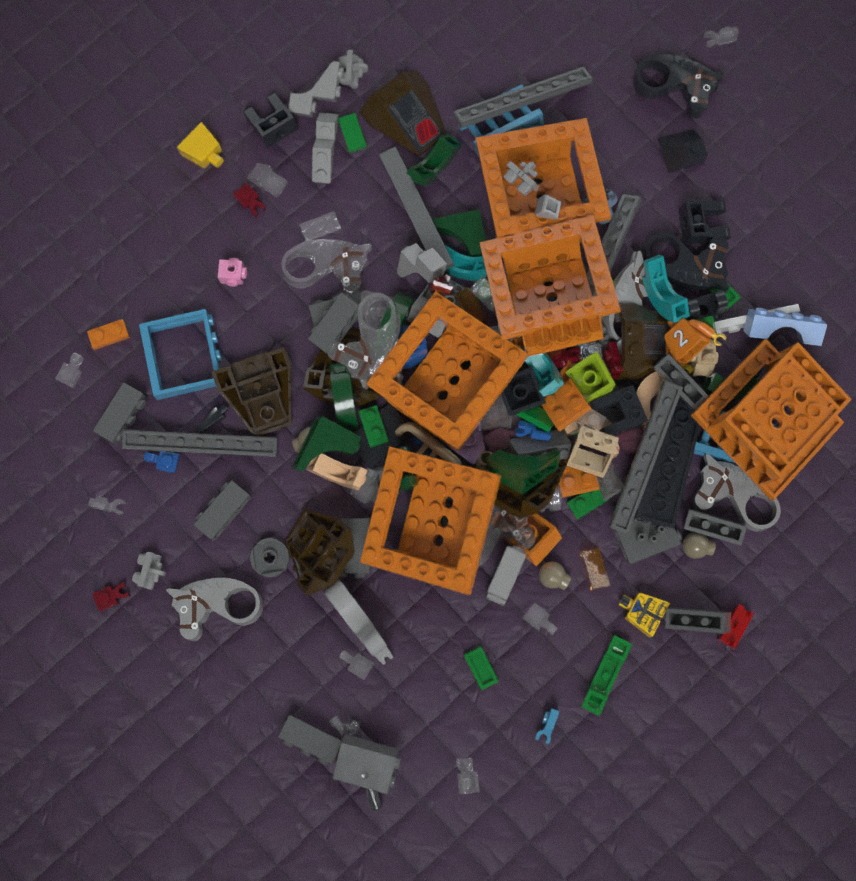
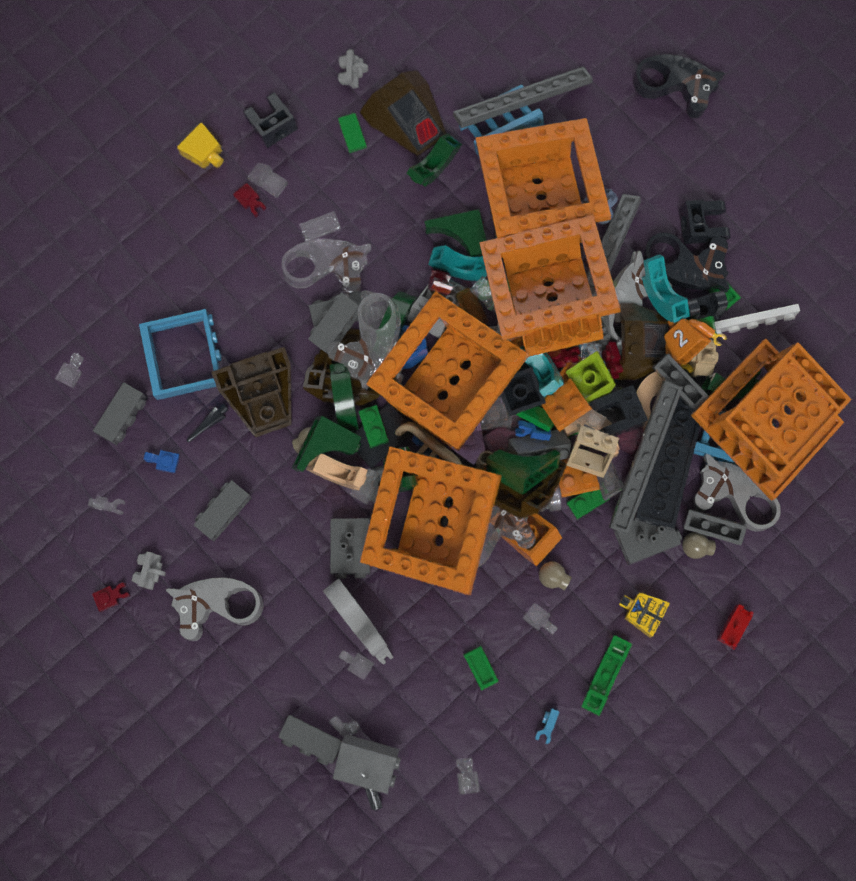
(108, 334): orange plate -> none
(199, 443): dark grey tile -> none
(231, 272): bright pink brick -> none
(261, 551): dark grey plate -> none
(319, 550): dark brown wedge -> none
(324, 147): light grey arch -> none
(325, 89): light grey arch -> none
(414, 205): dark grey tile -> none
(426, 263): light grey arch -> none
(506, 575): light grey arch -> none
(514, 173): light grey hips -> none
(548, 207): light grey slope -> none
(595, 569): clear orange slope -> none
(683, 150): black slope -> none
(698, 620): dark grey brick -> none
(724, 36): clear plate -> none
(763, 323): light blue arch -> none

